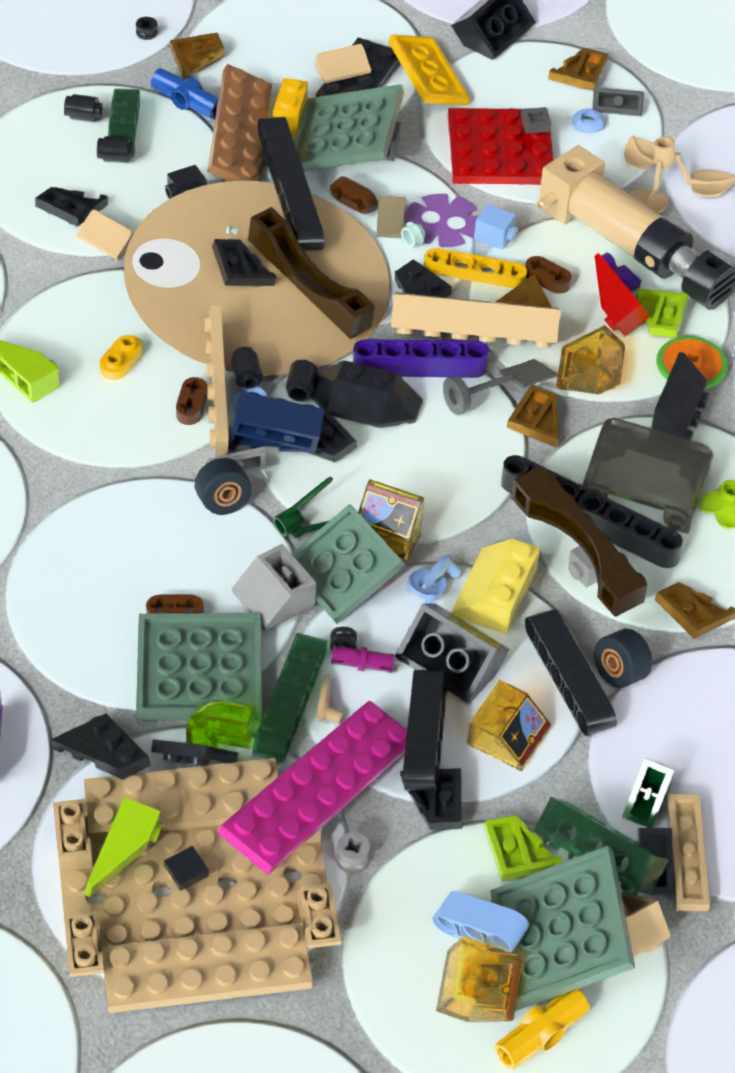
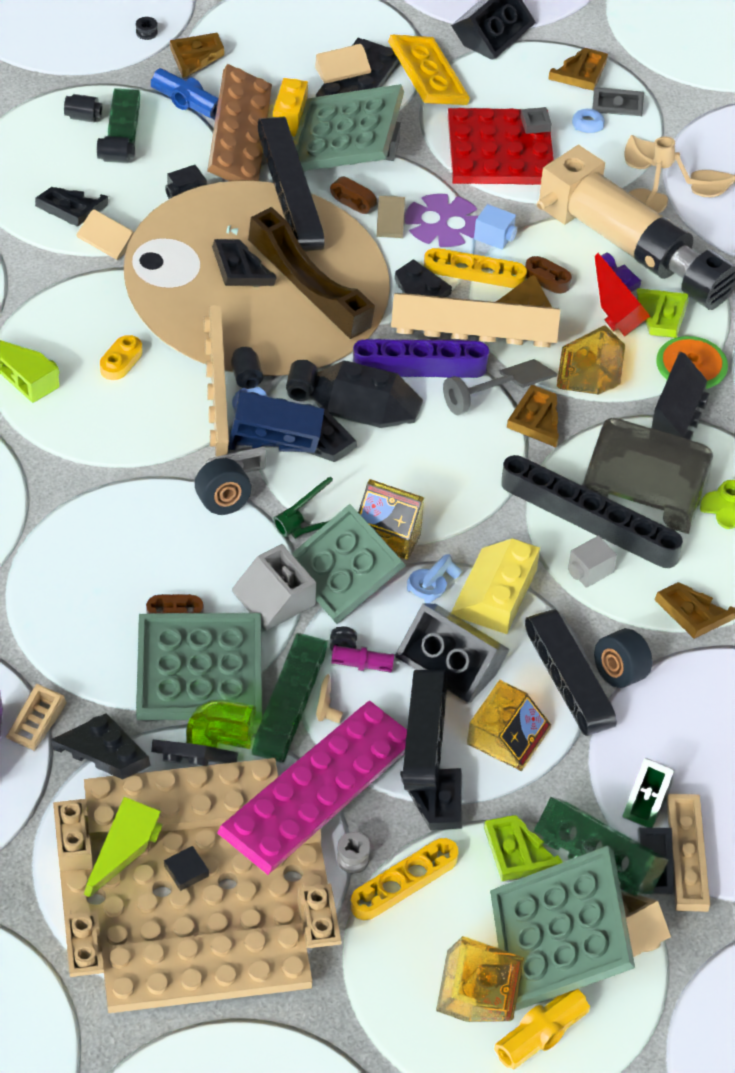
(37, 695): none -> tan slope
(185, 400): reddish brown beam -> none
(408, 882): none -> yellow beam
(413, 234): light aqua plate -> none
(480, 921): light blue beam -> none
(545, 500): dark brown arch -> none

